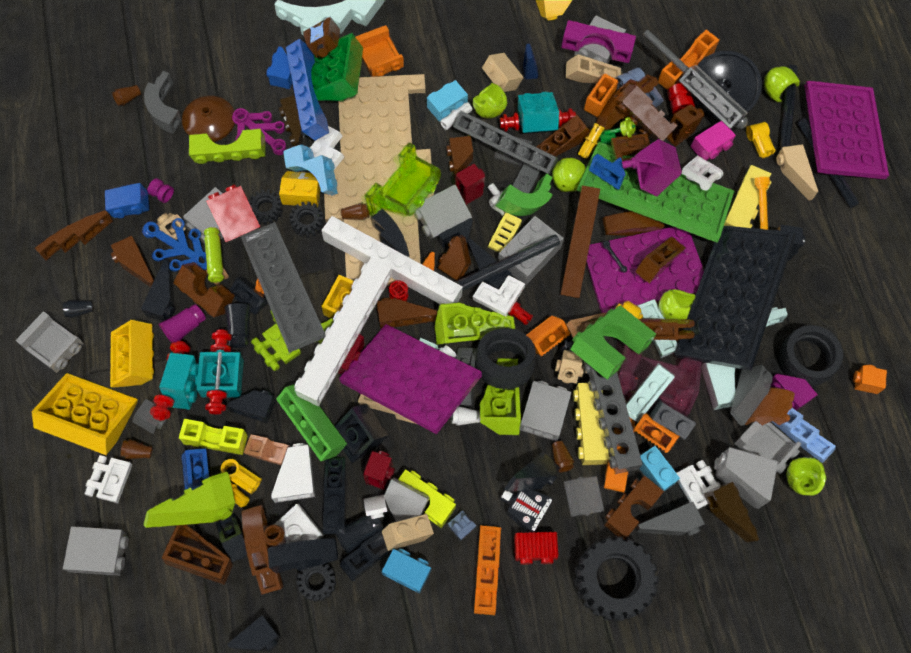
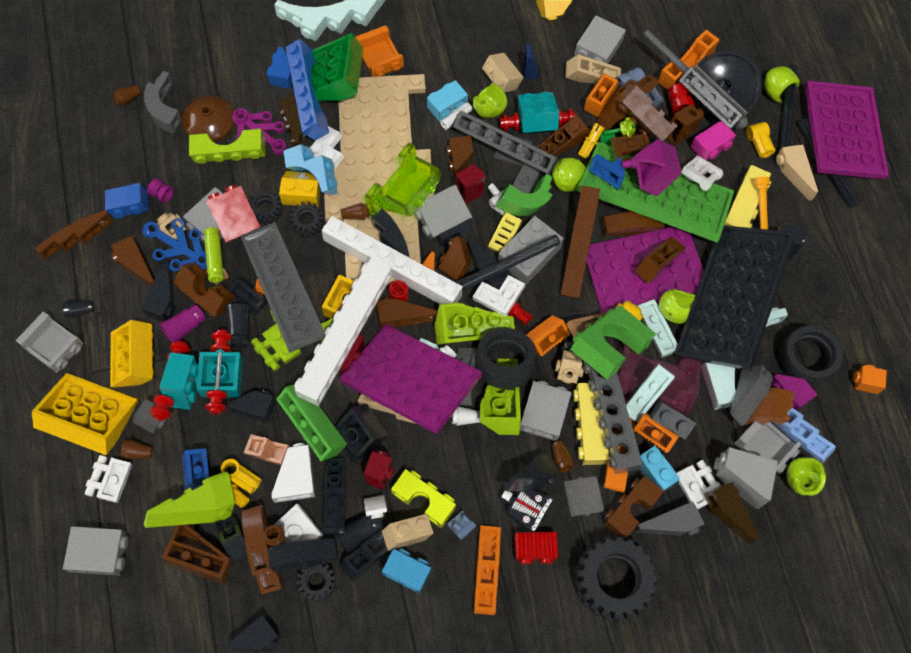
(200, 435): neon yellow arch -> none
(322, 37): reddish brown torso -> none
(404, 500): light grey slope -> none
(606, 244): black hinge -> none
(617, 43): magenta arch -> none
(668, 328): reddish brown hinge -> none

